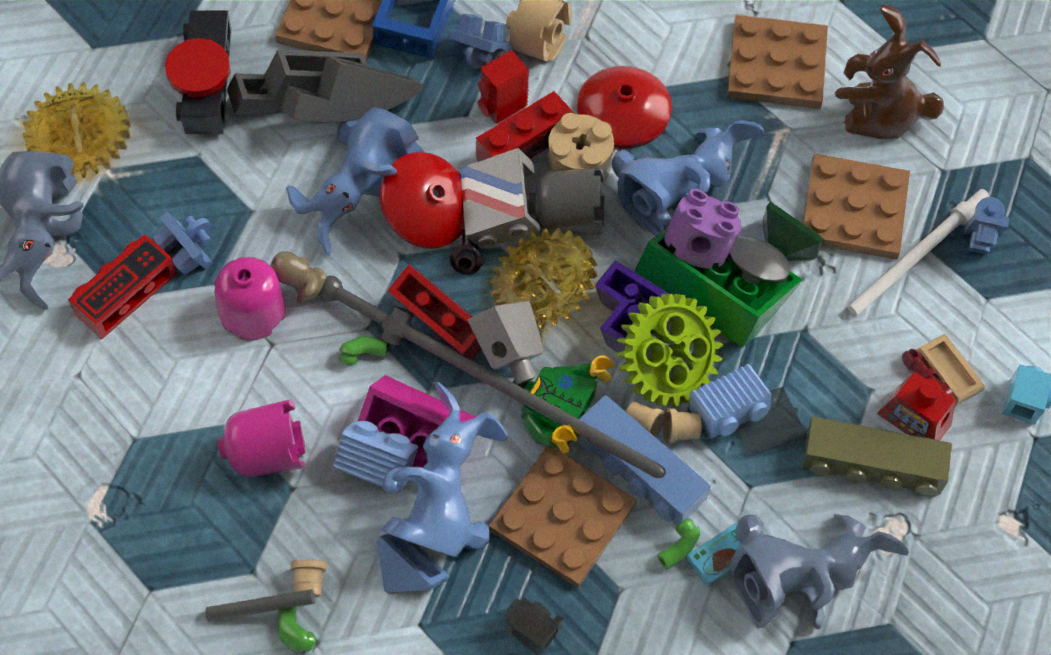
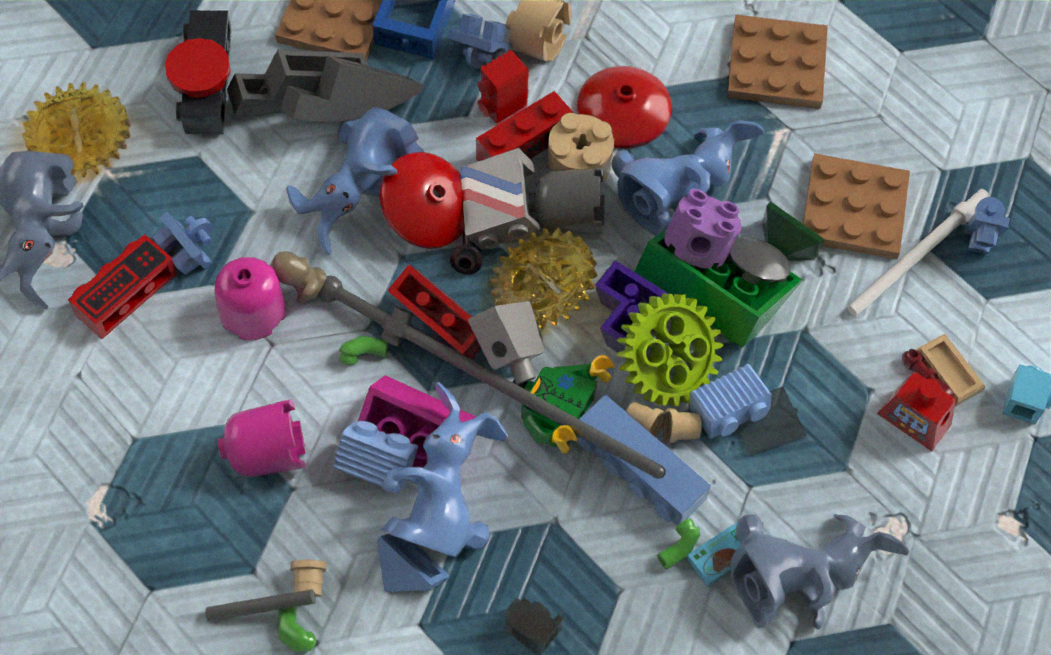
(562, 515): medium nougat plate -> none
(877, 456): olive brick -> none
(891, 100): reddish brown animal -> none

